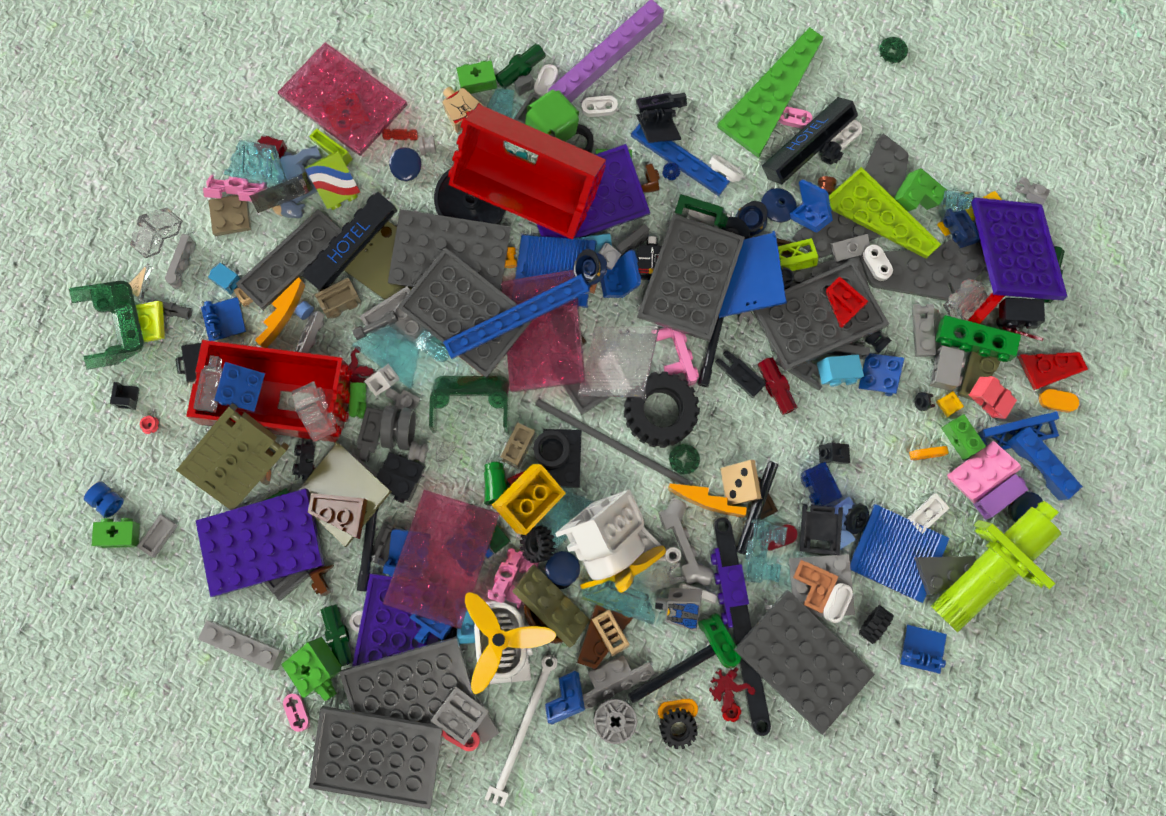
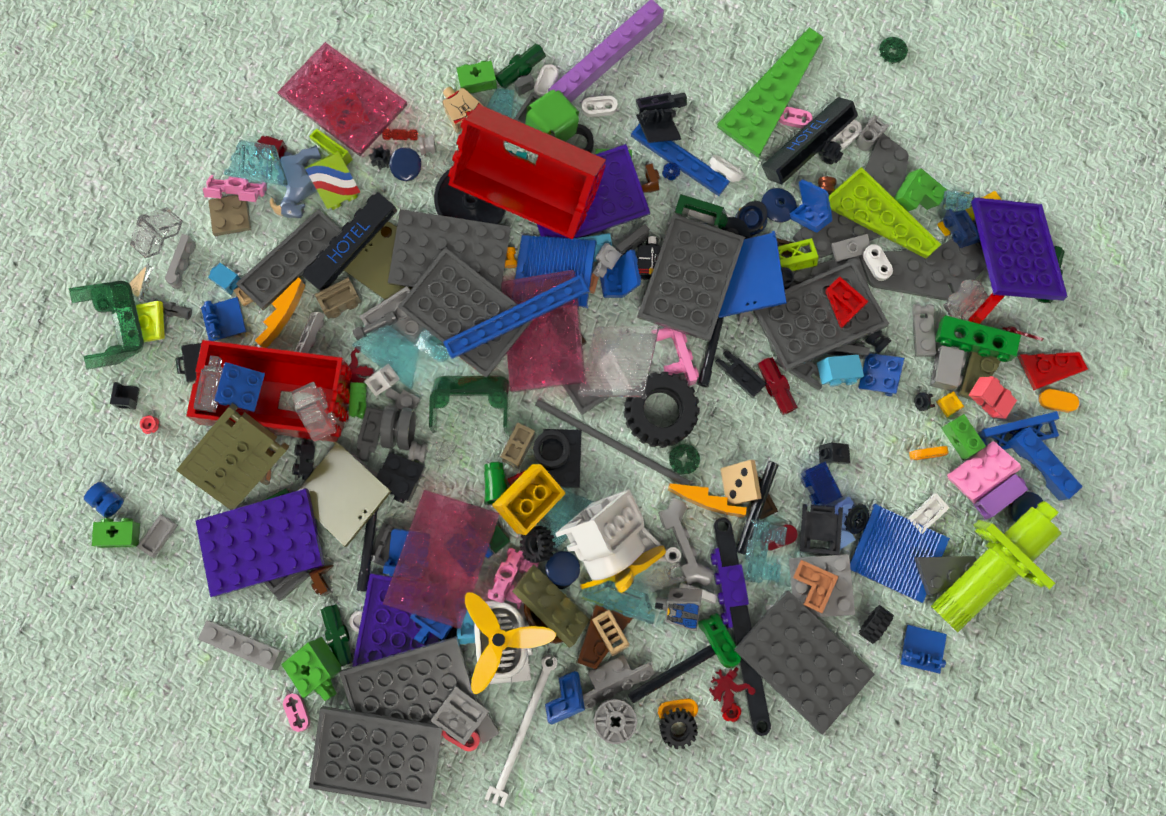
(281, 192): clear smoke slope -> none
(304, 310): medium blue piece -> none
(339, 511): wing -> none
(380, 162): none -> black gear
(591, 266): dark blue piece -> none
(838, 603): white tile -> none
(872, 132): none -> light grey piece
(1021, 313): black brick -> none
(1034, 192): light grey plate -> none

